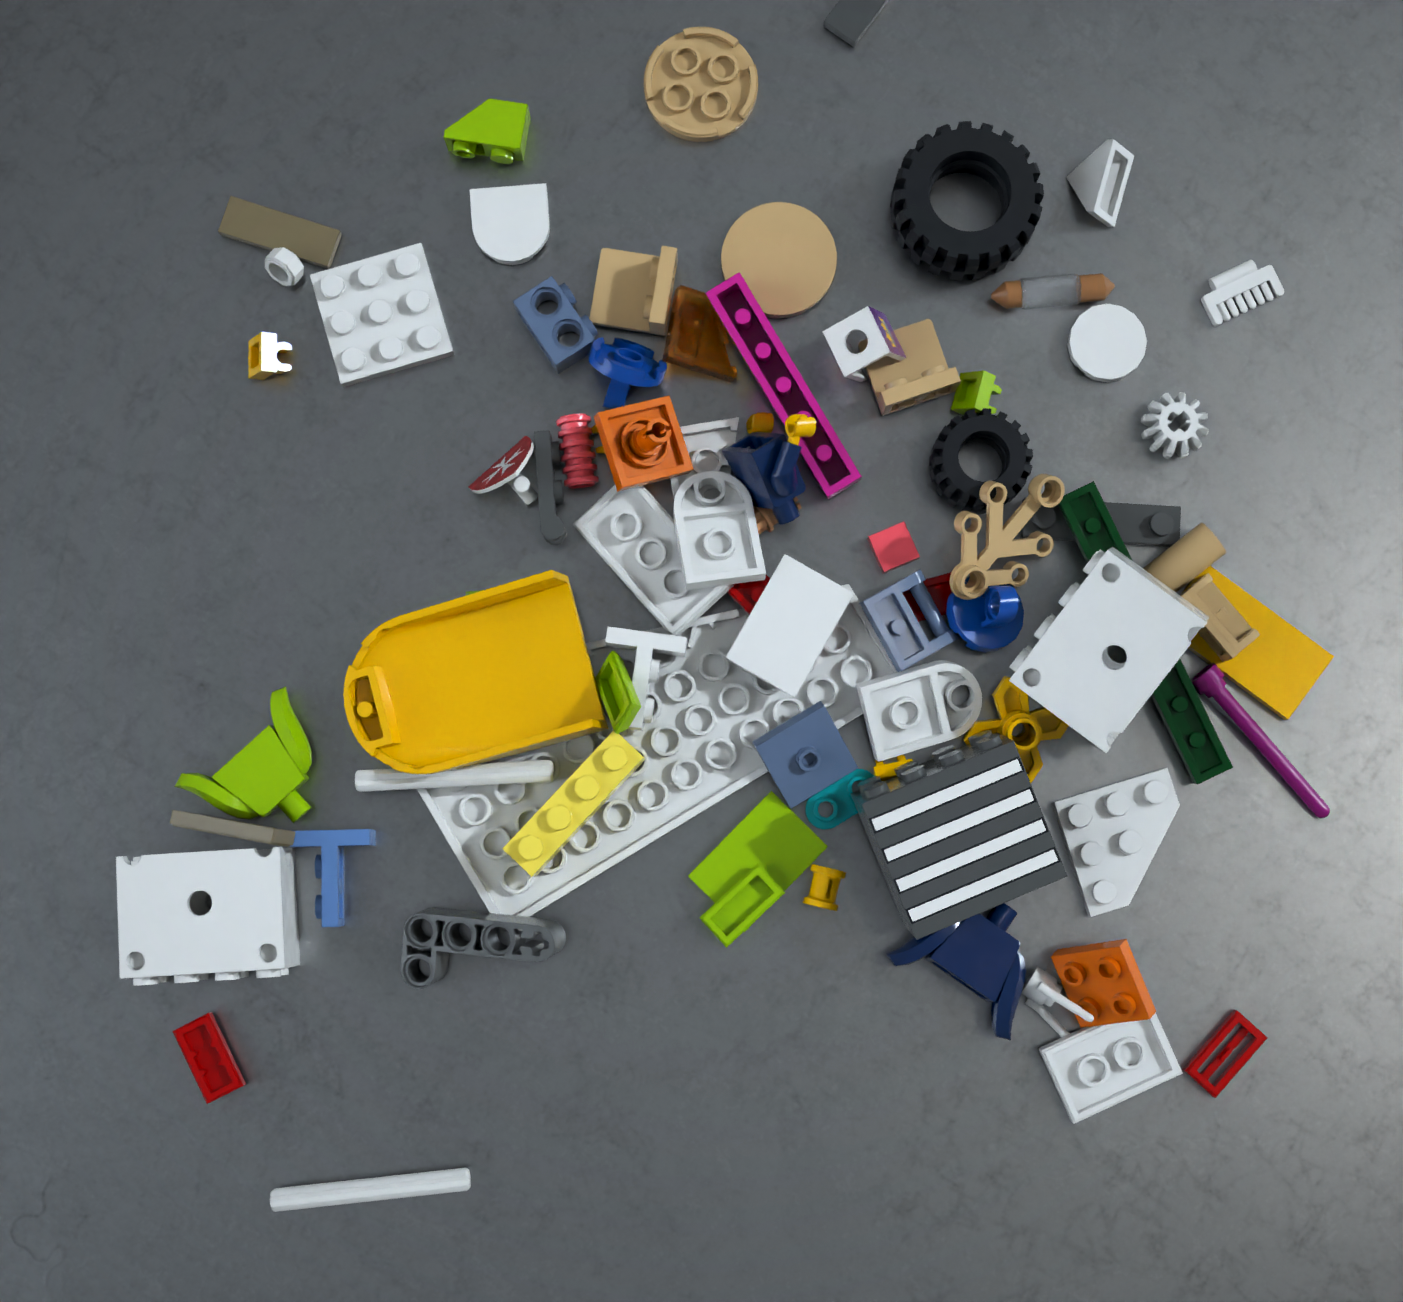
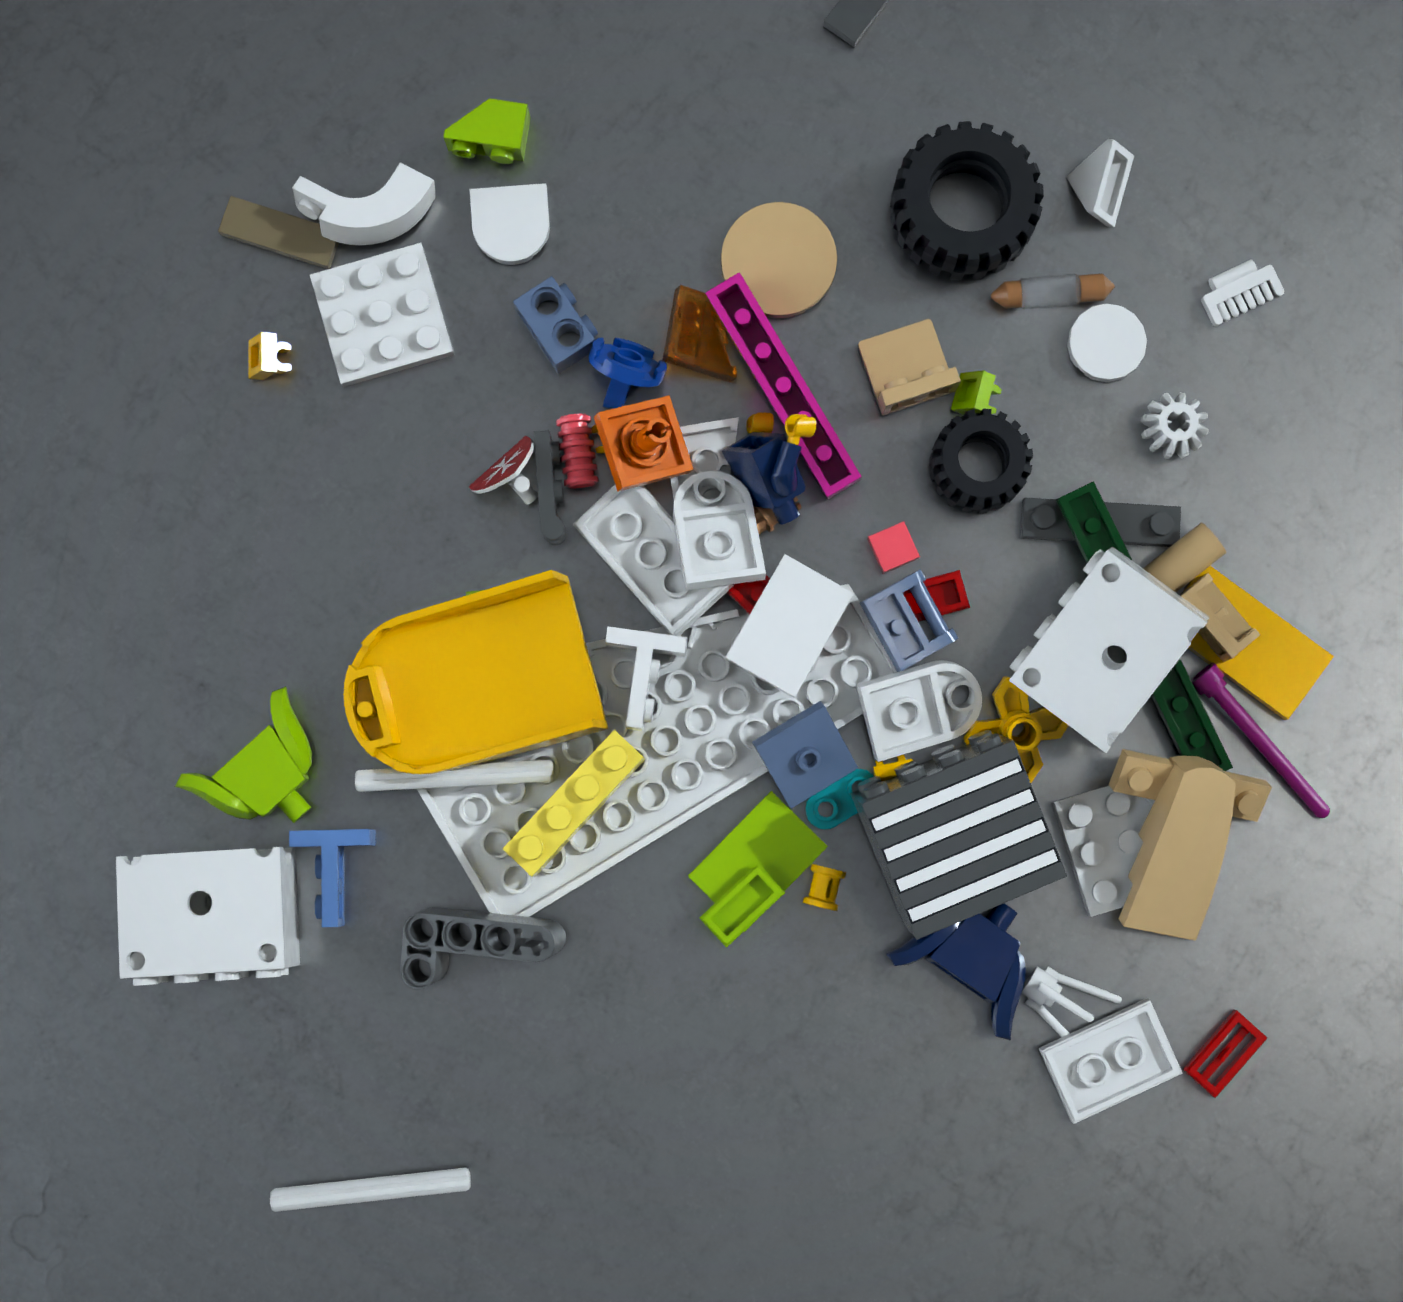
(209, 1057): red plate -> none
(232, 828): dark tan tile -> none
(284, 266): white tile -> none
(369, 218): none -> white arch
(617, 692): lime tile -> none
(634, 290): tan bracket -> none
(700, 84): tan tile -> none
(880, 337): white piece -> none
(988, 620): blue tile -> none
(1000, 537): tan plant -> none
(1104, 982): orange plate -> none
(1181, 836): none -> tan slope

